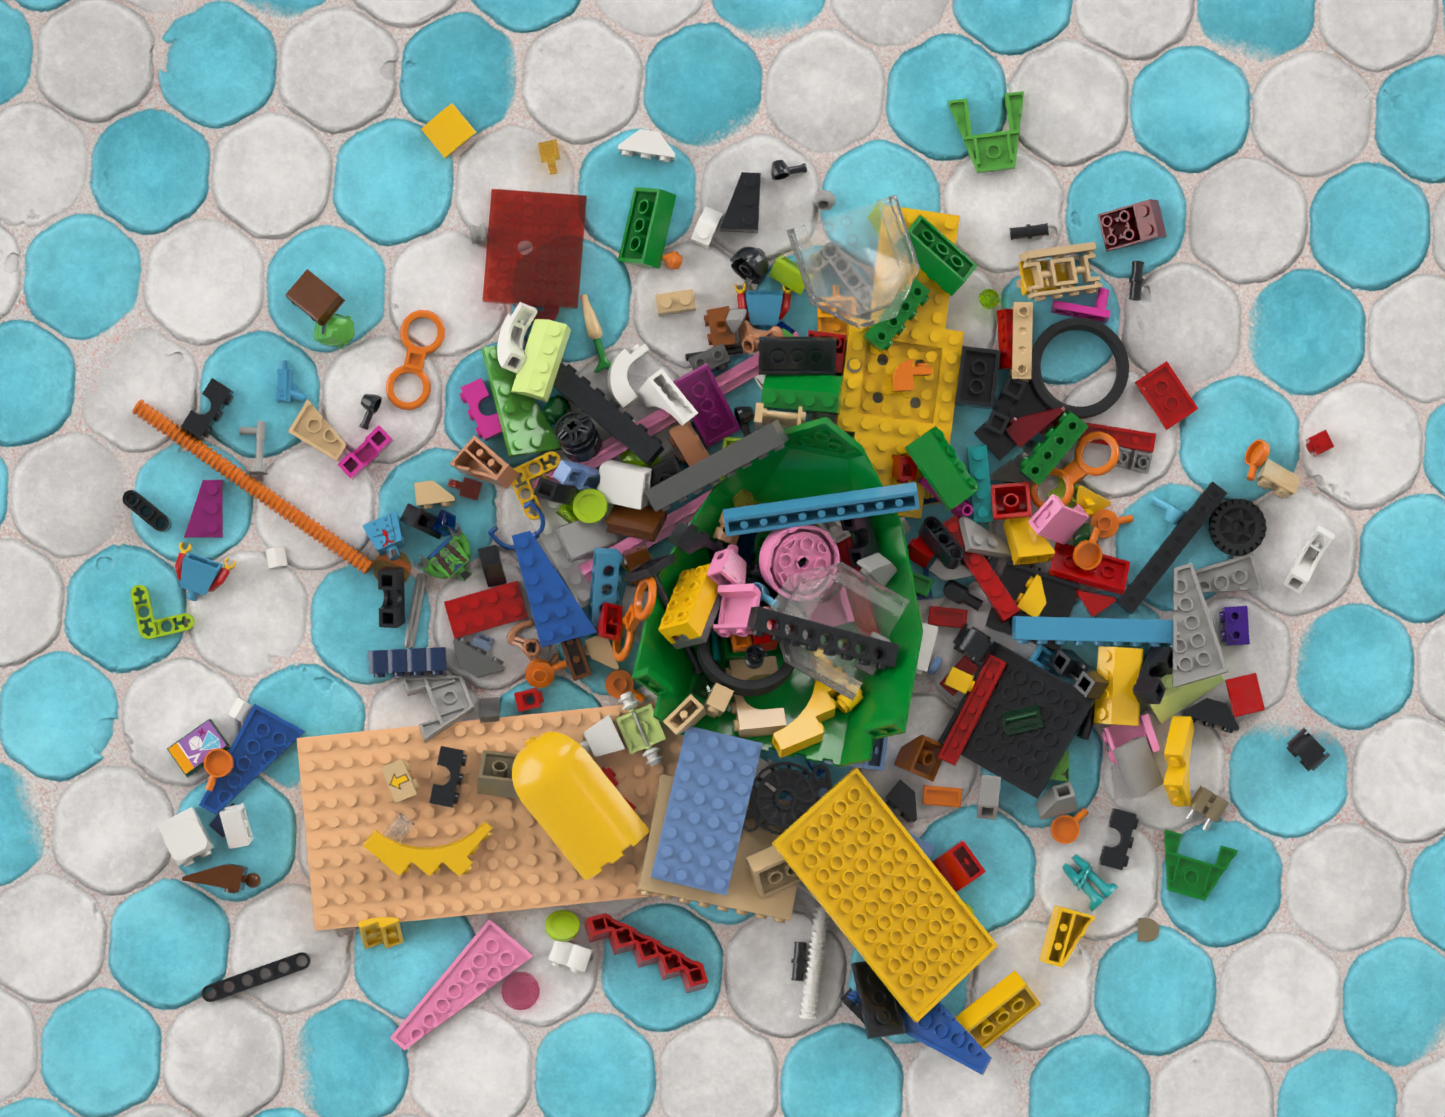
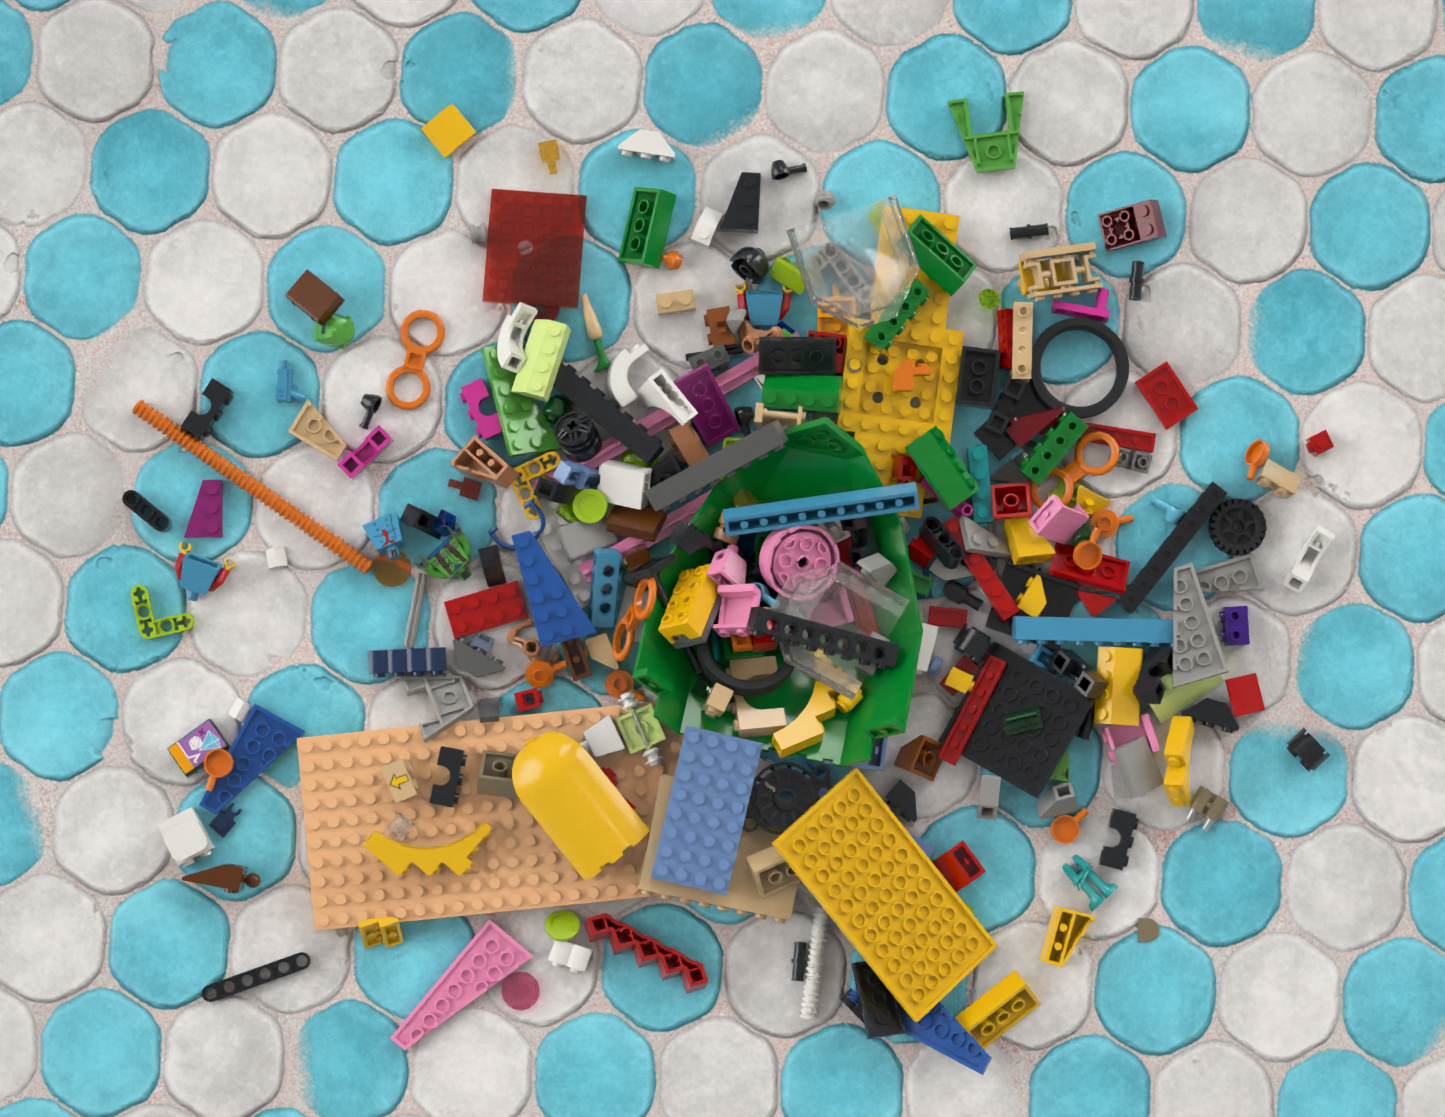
(236, 826): white hinge -> none
(259, 431): light grey piece -> none
(393, 607): black arch -> none
(430, 493): tan slope -> none
(610, 621): red slope -> none
(685, 715): tan slope -> none
(758, 653): black wheel -> none
(942, 796): orange tile -> none
(1191, 875): green wing -> none

